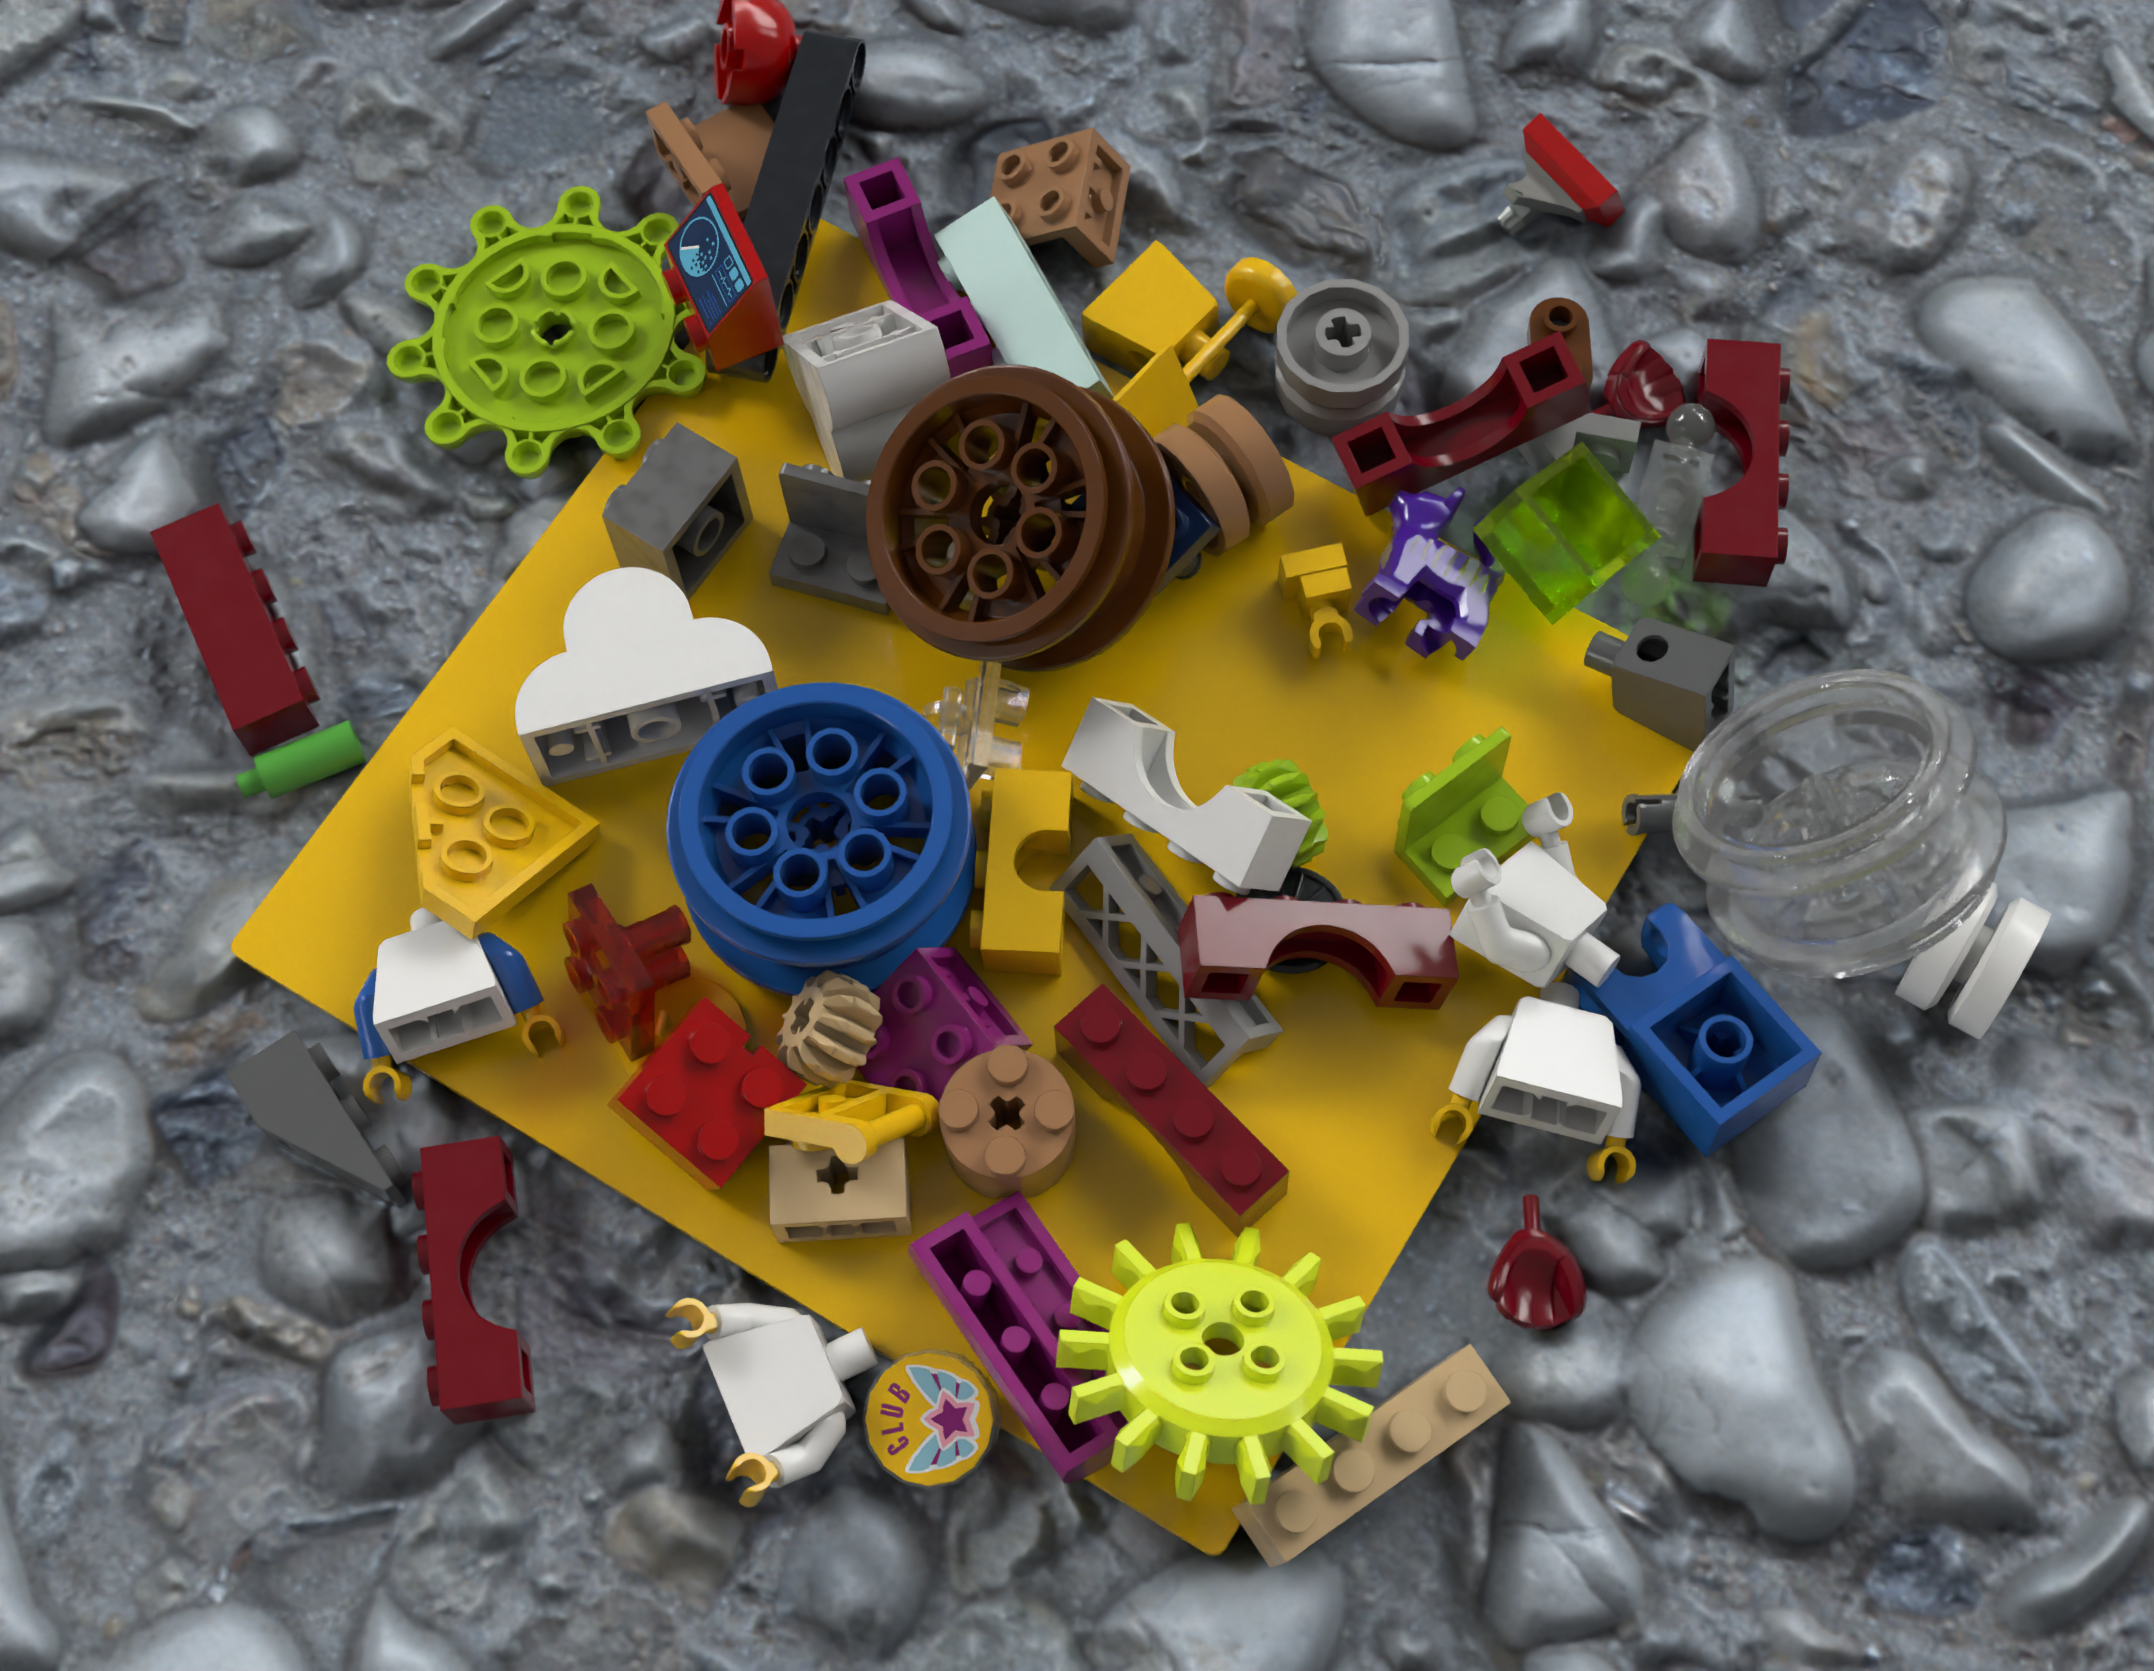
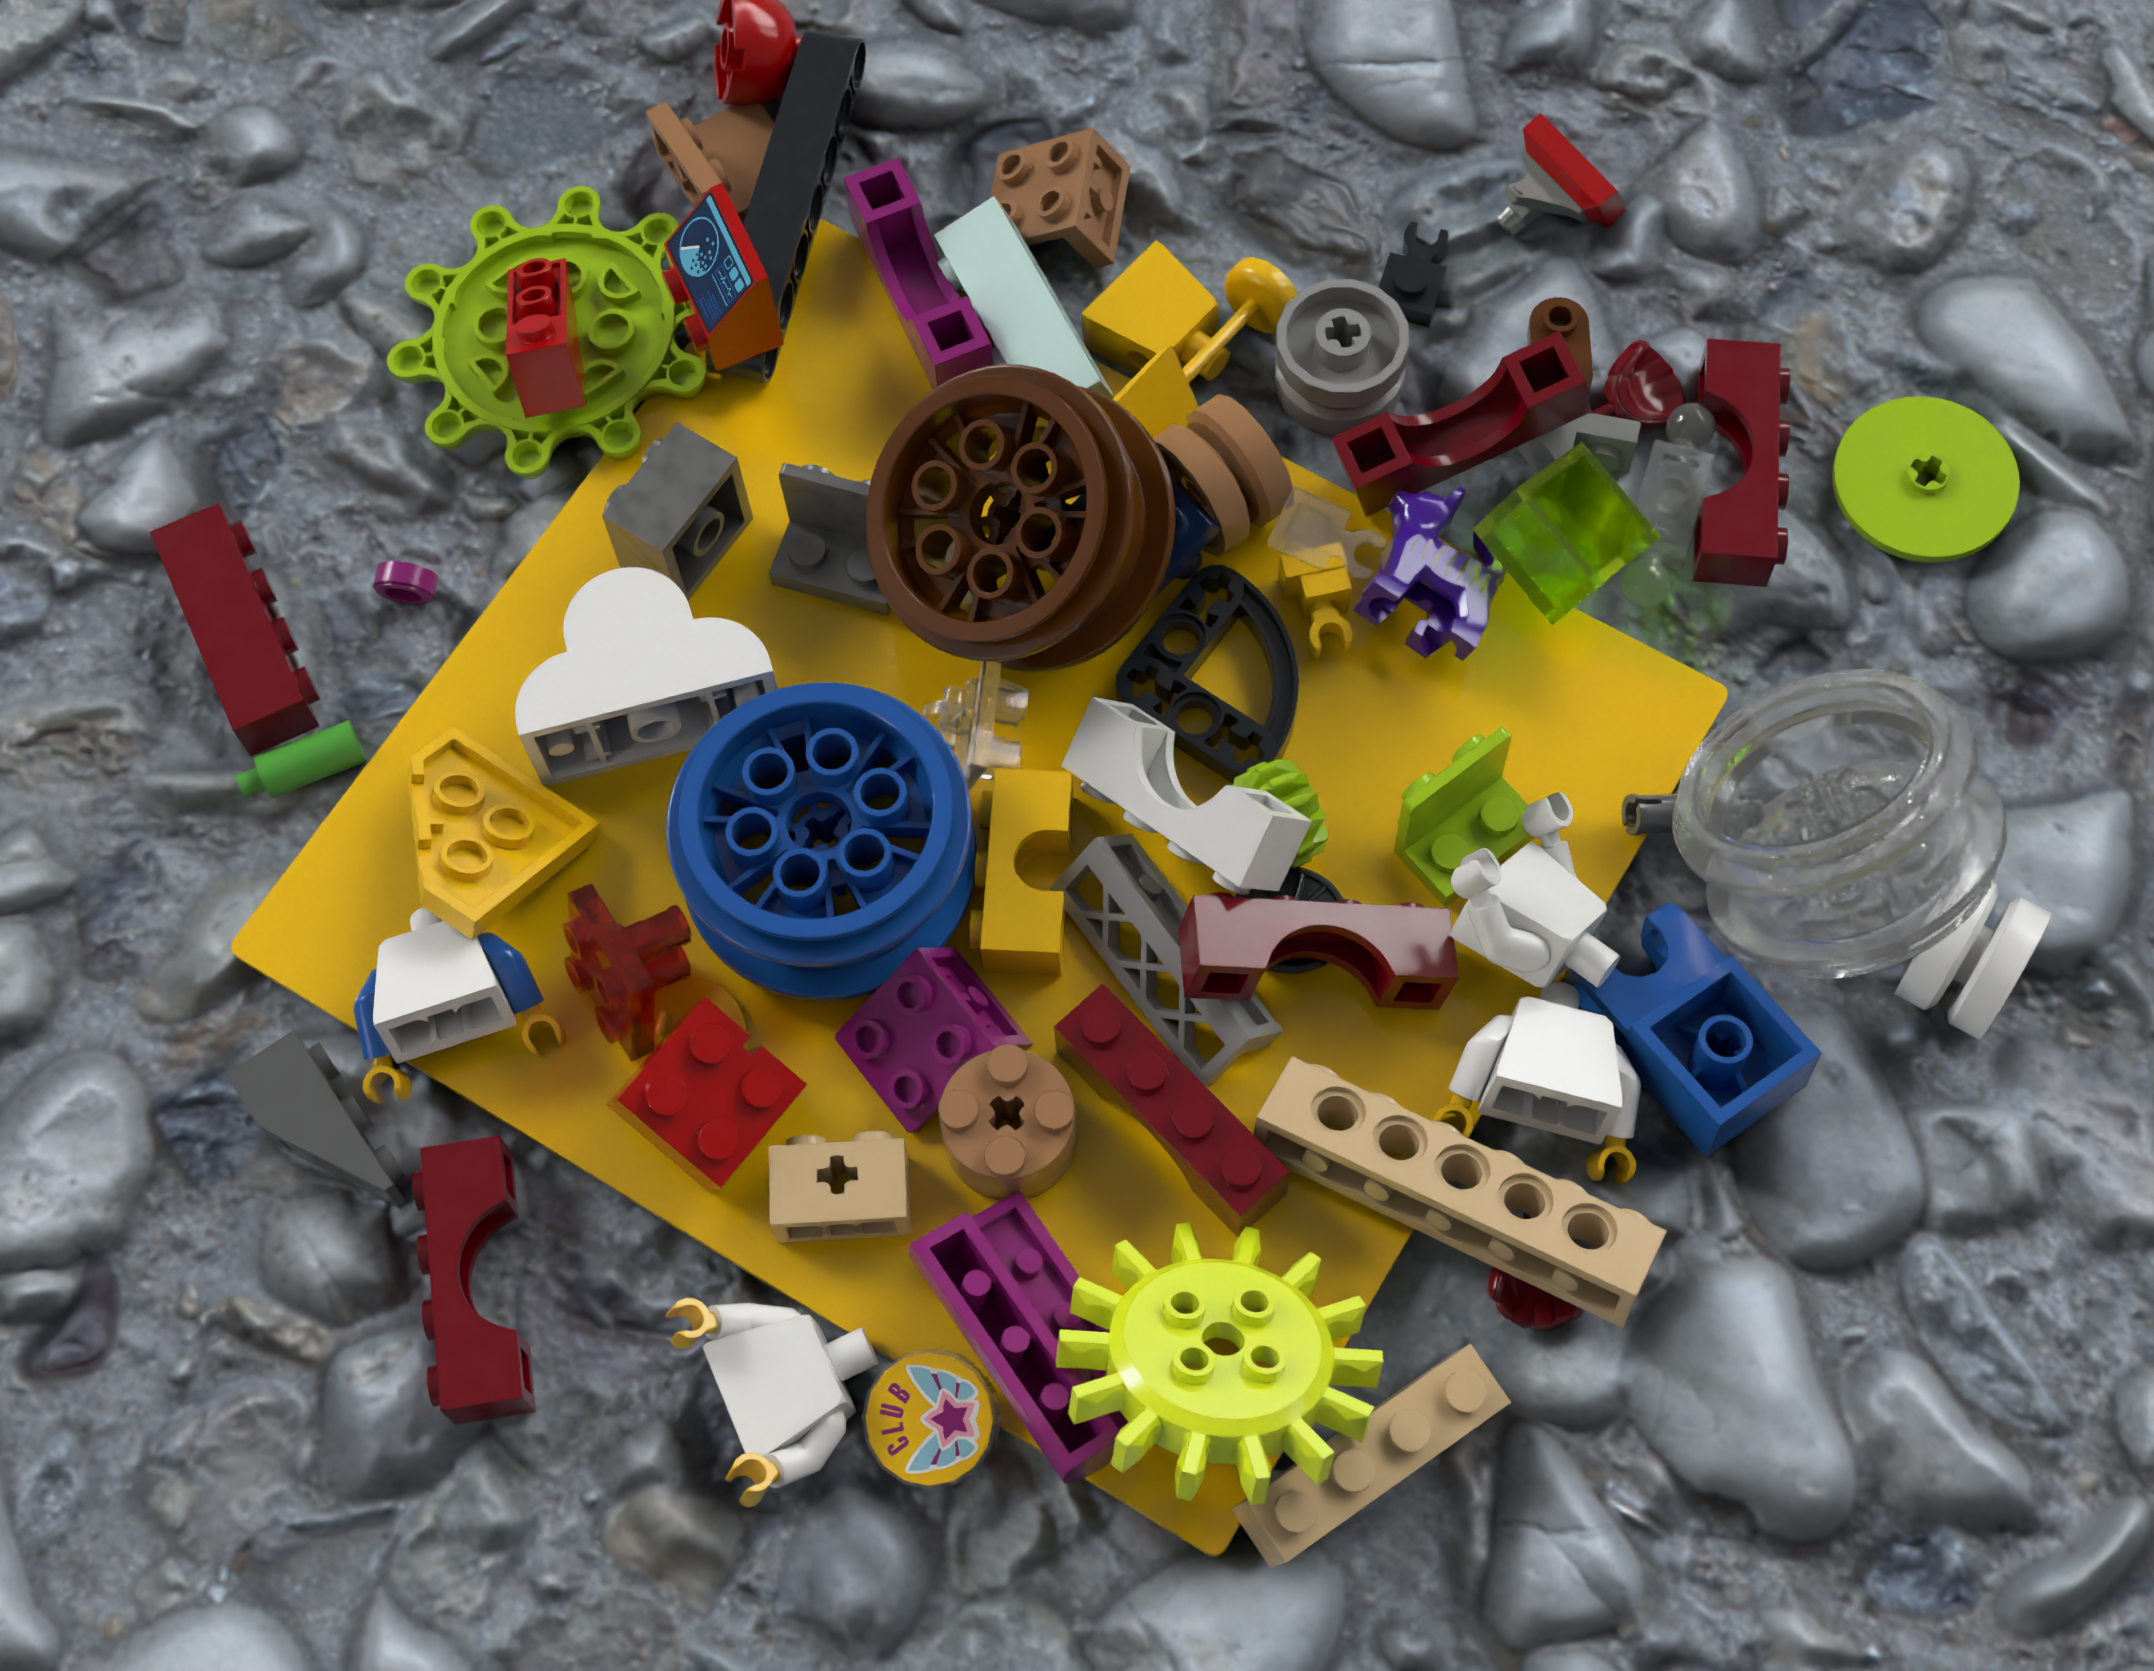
(405, 582): none -> magenta tile
(544, 338): none -> red slope
(829, 1029): tan gear -> none
(852, 1118): yellow plate -> none
(863, 379): white brick -> none
(1174, 672): none -> black beam
(1315, 531): none -> clear plate
(1416, 277): none -> black plate
(1467, 1219): none -> tan brick
(1668, 679): dark grey torso -> none
(1955, 512): none -> lime piece

